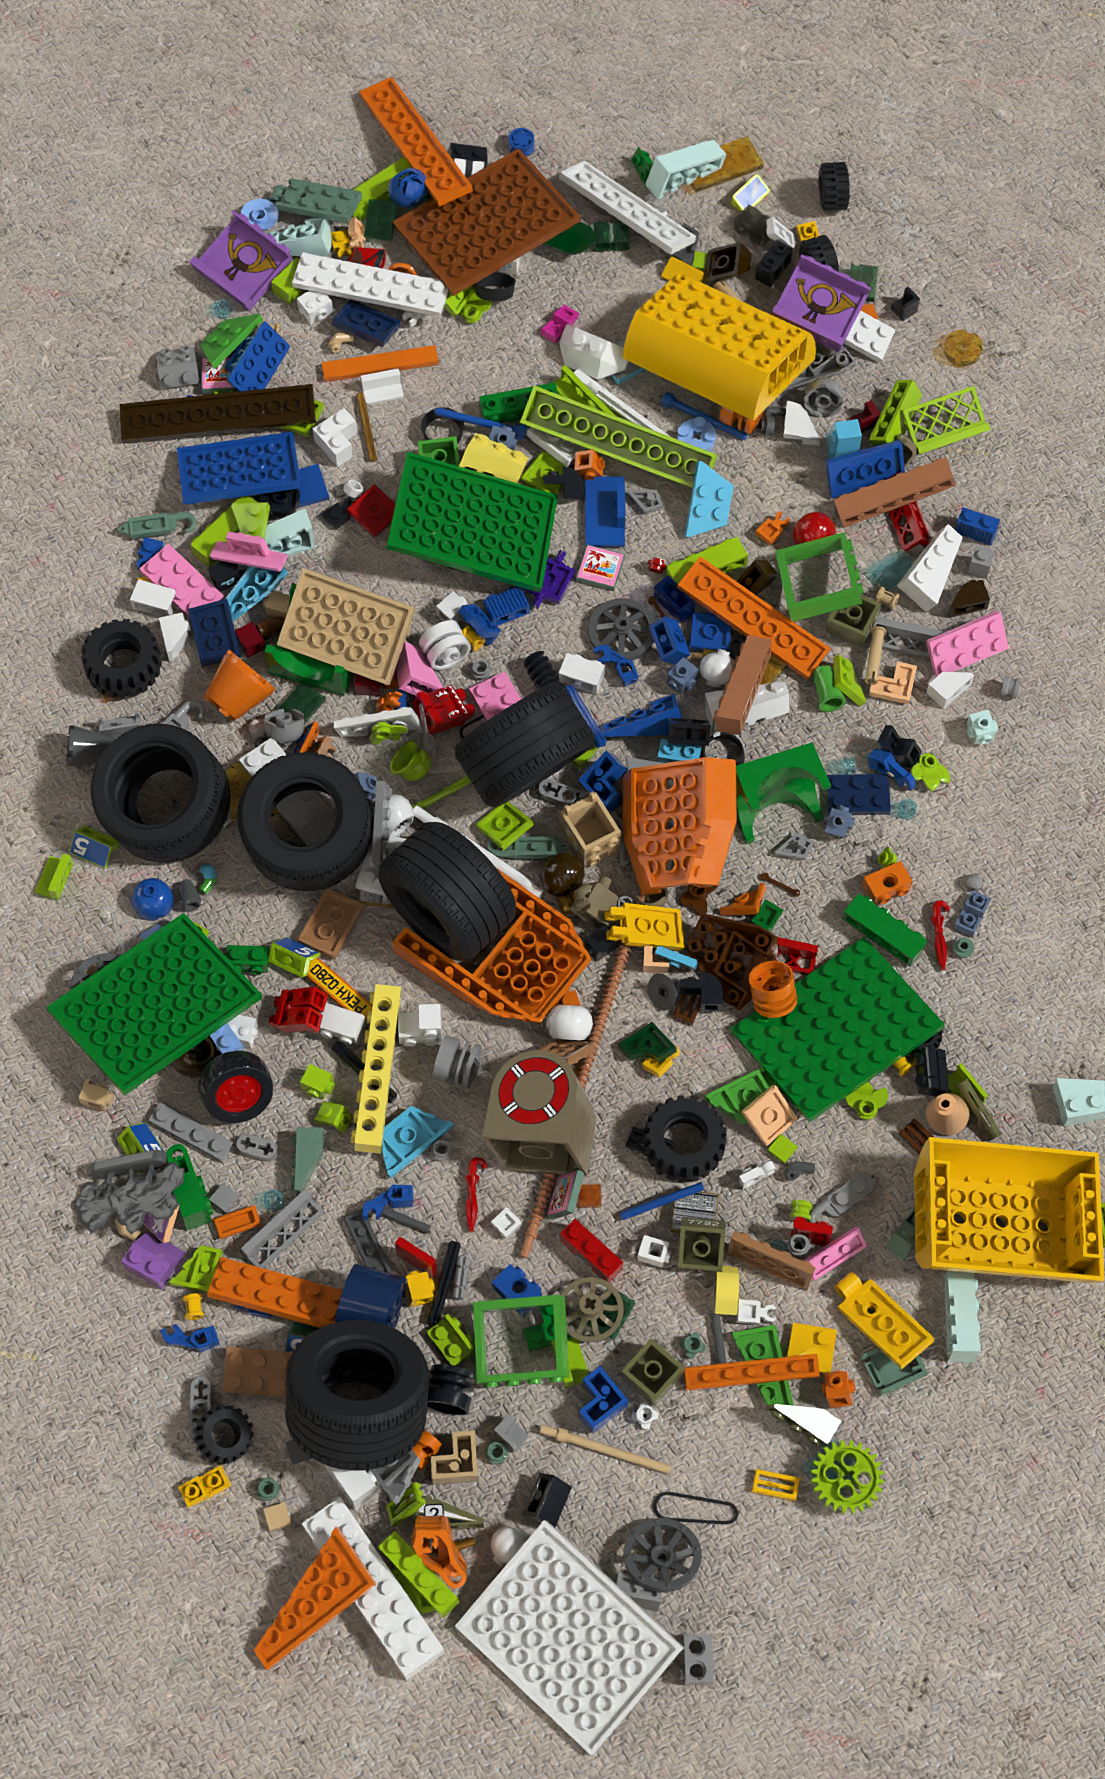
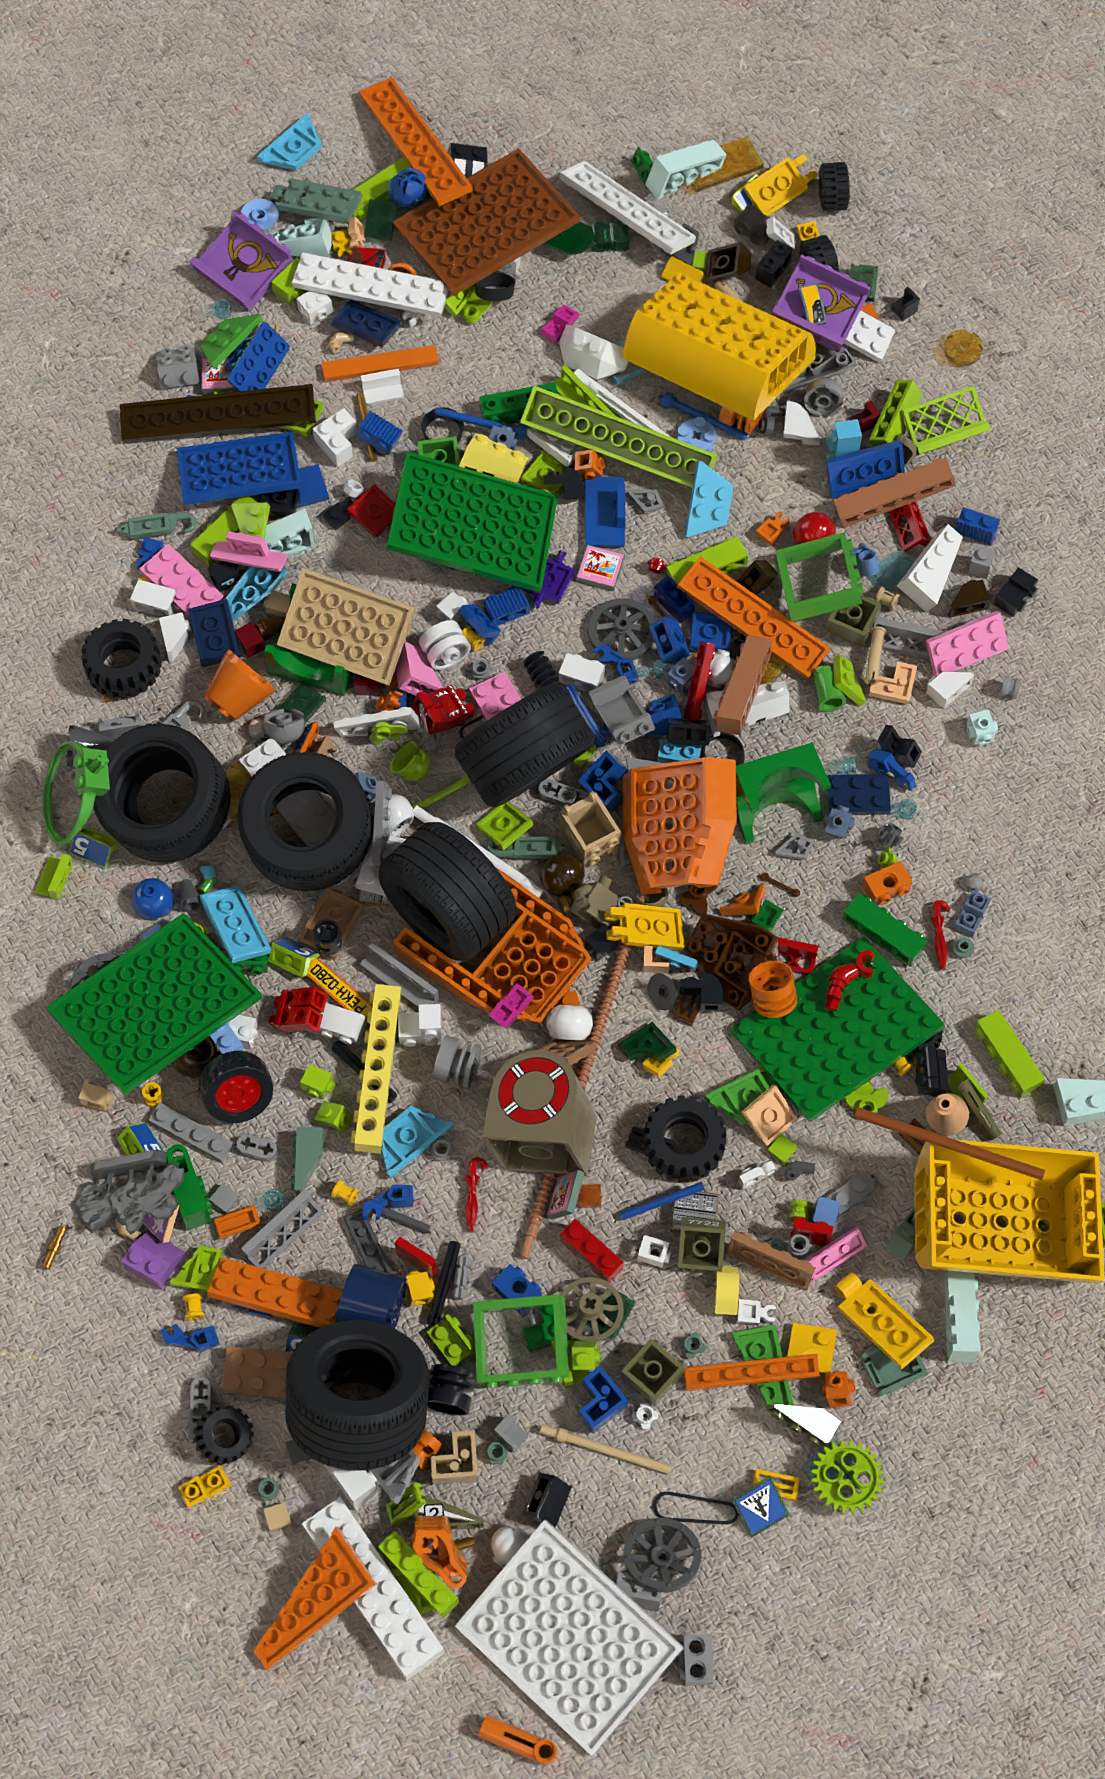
(54, 1247): none -> pearl gold bar
(90, 780): none -> bright green brick
(146, 1091): none -> yellow bush
(235, 924): none -> medium azure tile
(293, 146): none -> medium azure wing
(327, 937): none -> black wheel
(345, 1193): none -> yellow bush
(378, 433): none -> blue brick
(393, 973): none -> light grey fence
(495, 1730): none -> orange piece
(506, 1223): white plate -> none
(512, 1006): none -> dark pink slope
(521, 140): blue wheel -> none
(585, 1355): none -> lime brick
(621, 711): none -> light grey panel
(659, 668): none -> clear light blue bush
(699, 679): none -> red plate
(718, 1338): dark grey bar -> none
(760, 1506): none -> piece
(779, 185): none -> yellow tile
(812, 304): none -> slope
(826, 1211): none -> medium blue panel
(843, 975): none -> red piece
(866, 560): none -> medium blue piece
(890, 835): none -> dark grey gear
(930, 774): lime plate -> none
(948, 1143): none -> dark orange piece
(1009, 1054): none -> lime brick
(1015, 592): none -> black brick

